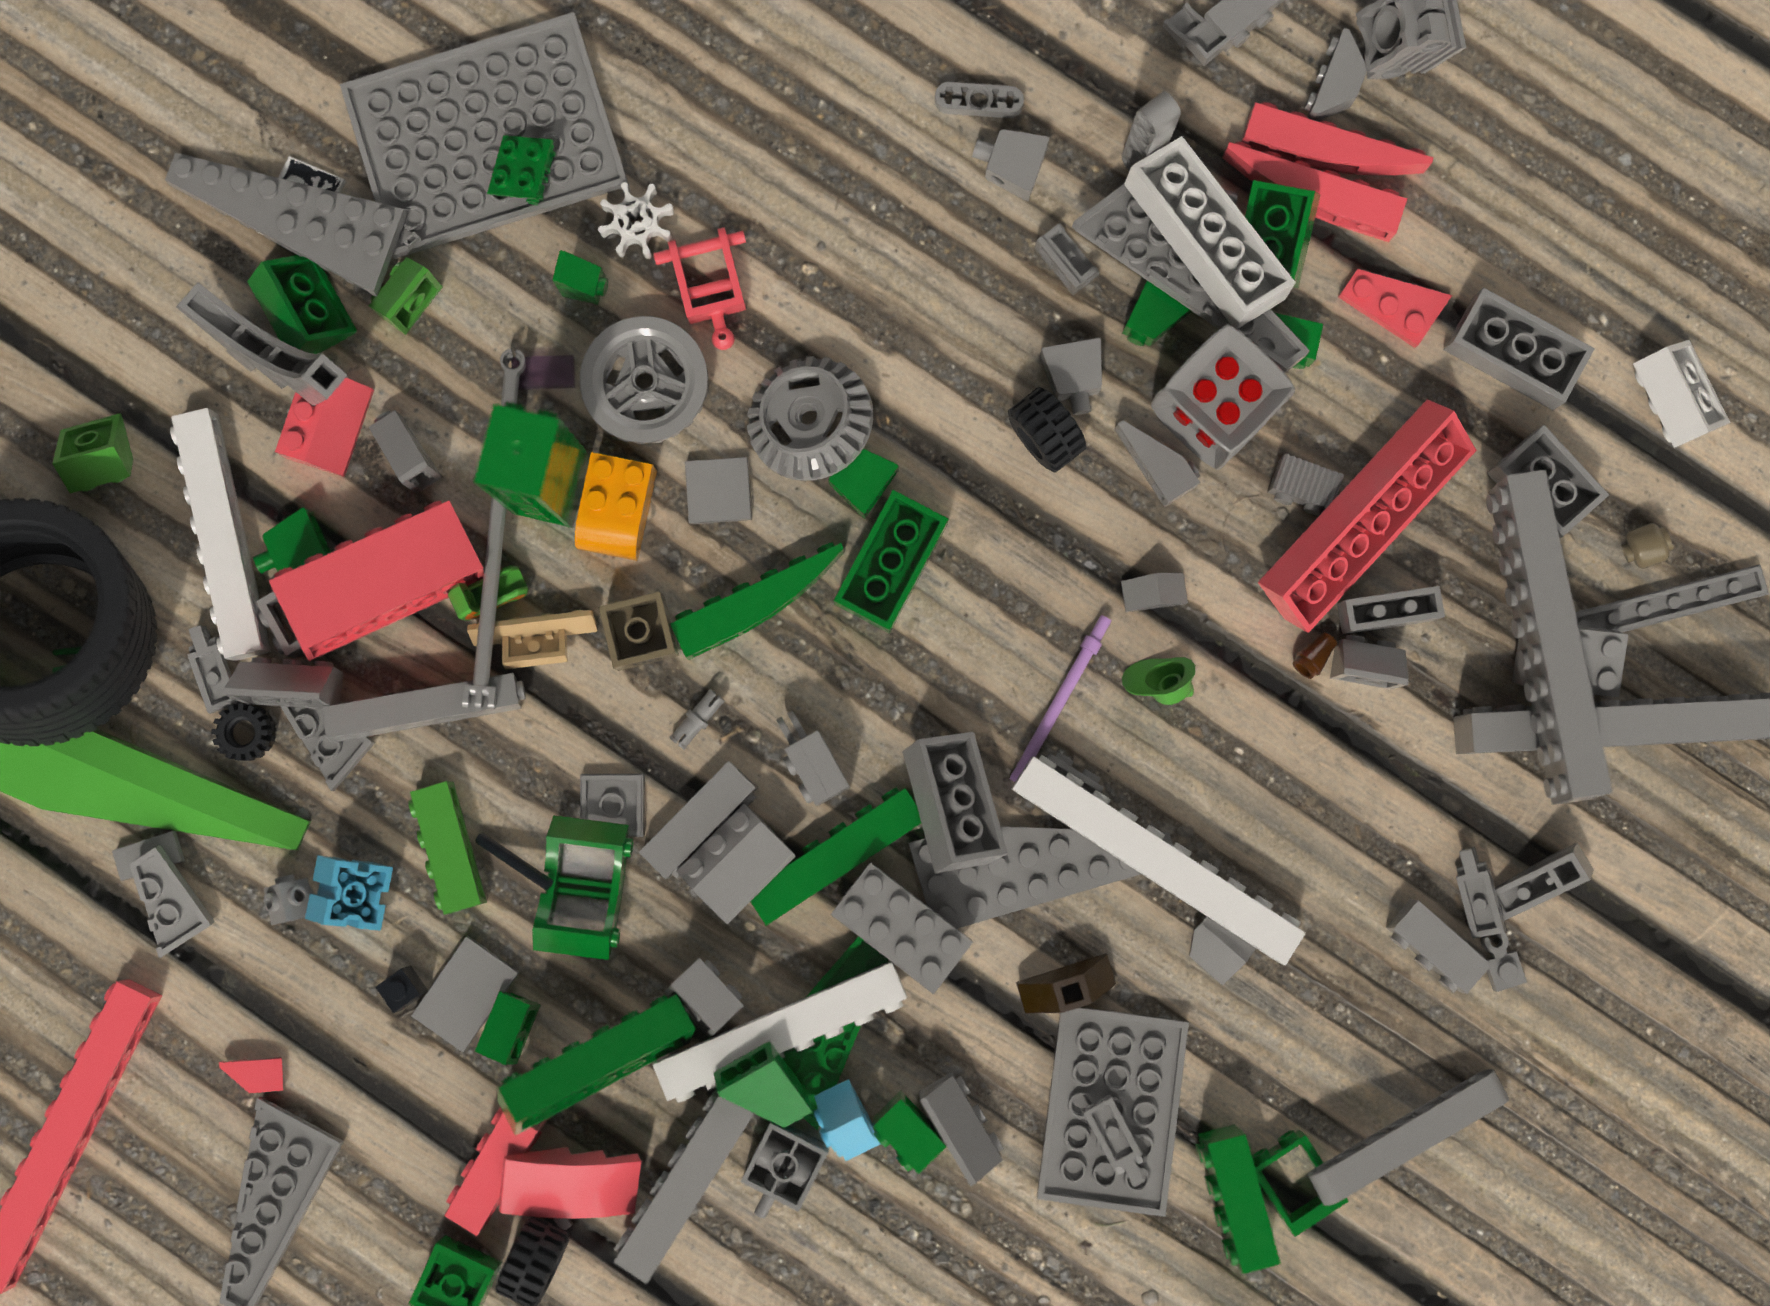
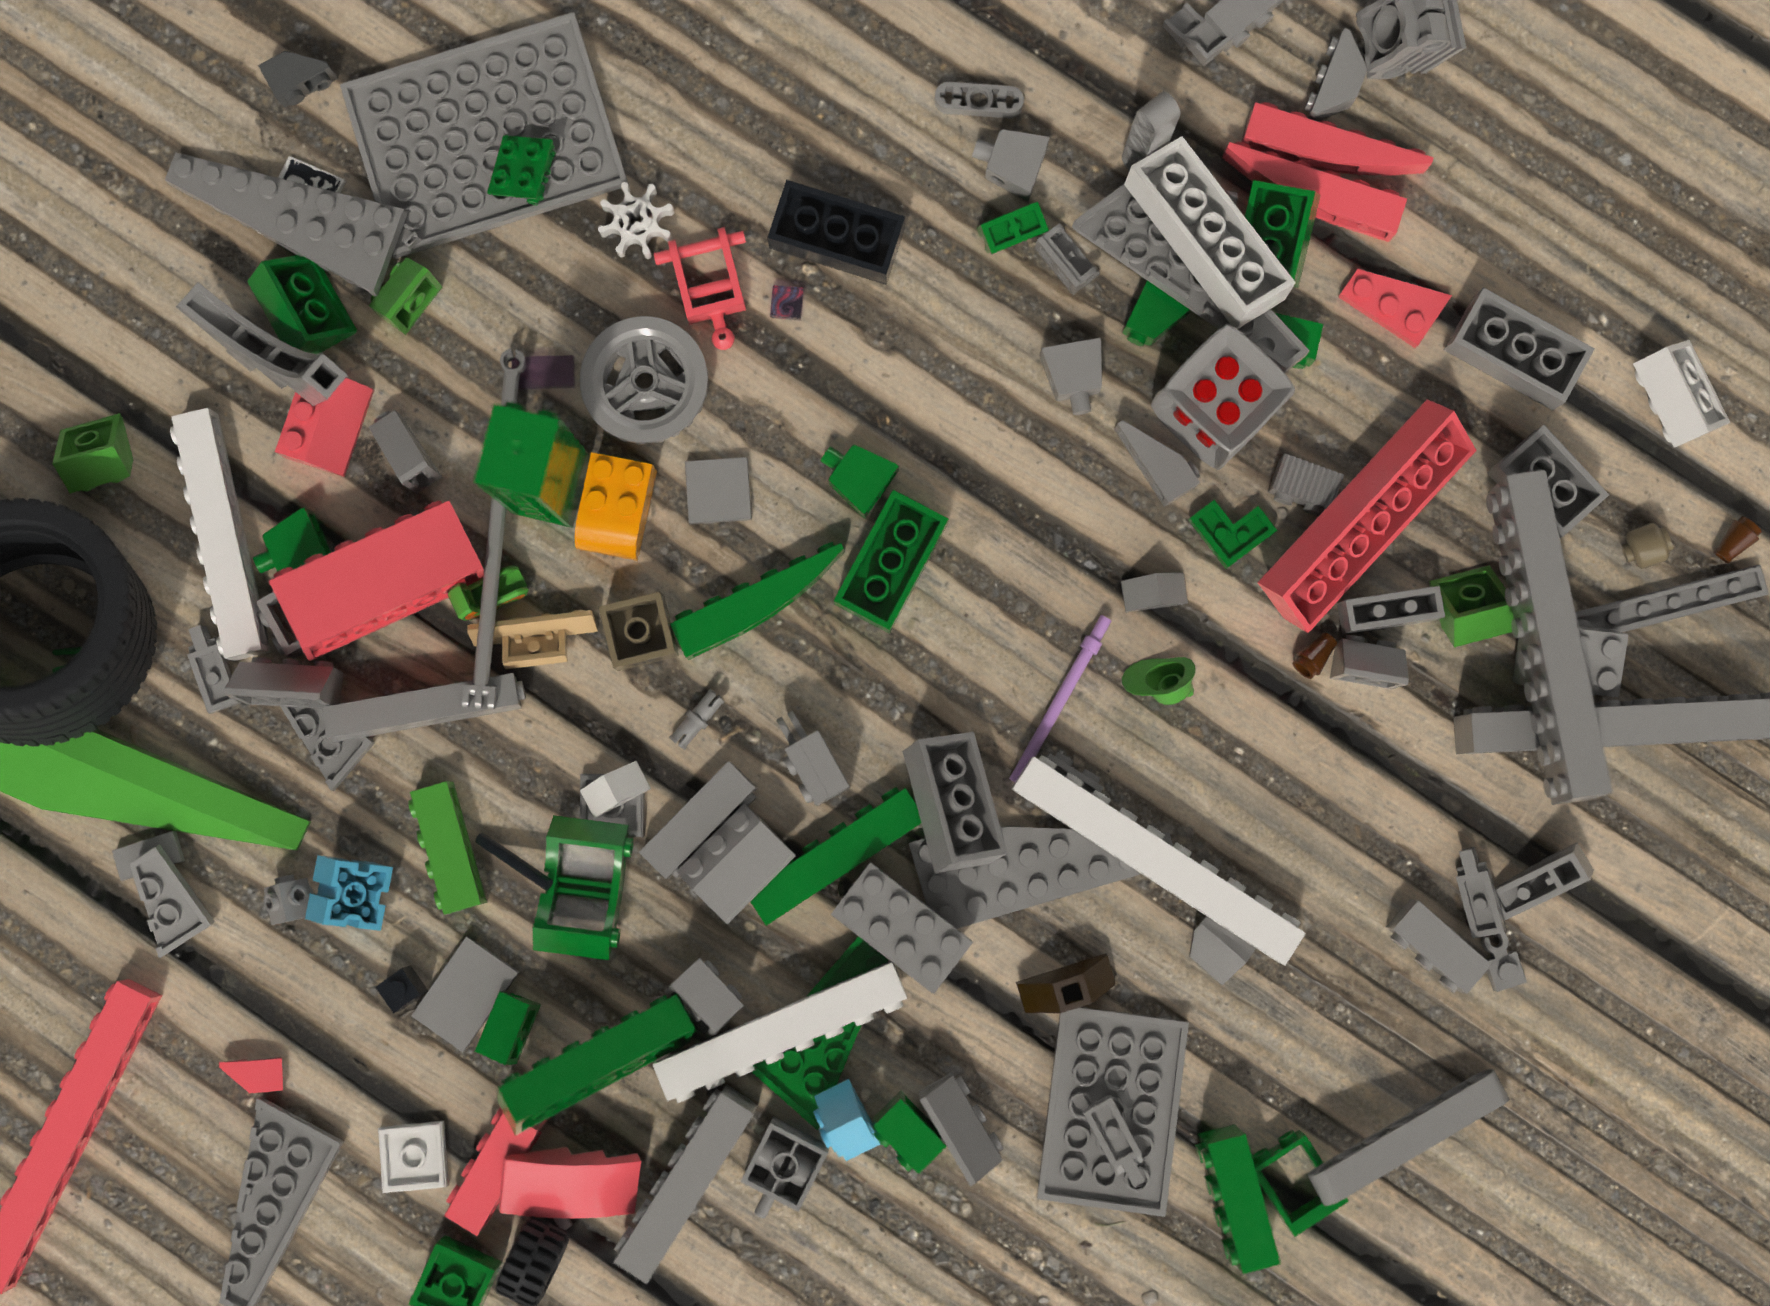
(226, 725): black tyre -> none
(296, 76): none -> dark grey slope
(413, 1156): none -> white tile
(579, 278): green slope -> none
(615, 789): none -> white slope
(764, 1086): green slope -> none
(787, 302): none -> clear purple tile
(810, 452): light grey gear -> none
(836, 232): none -> black brick
(1013, 228): none -> green hinge
(1047, 429): black tyre -> none
(1230, 540): none -> green plate
(1474, 606): none -> bright green slope
(1737, 539): none -> reddish brown cone

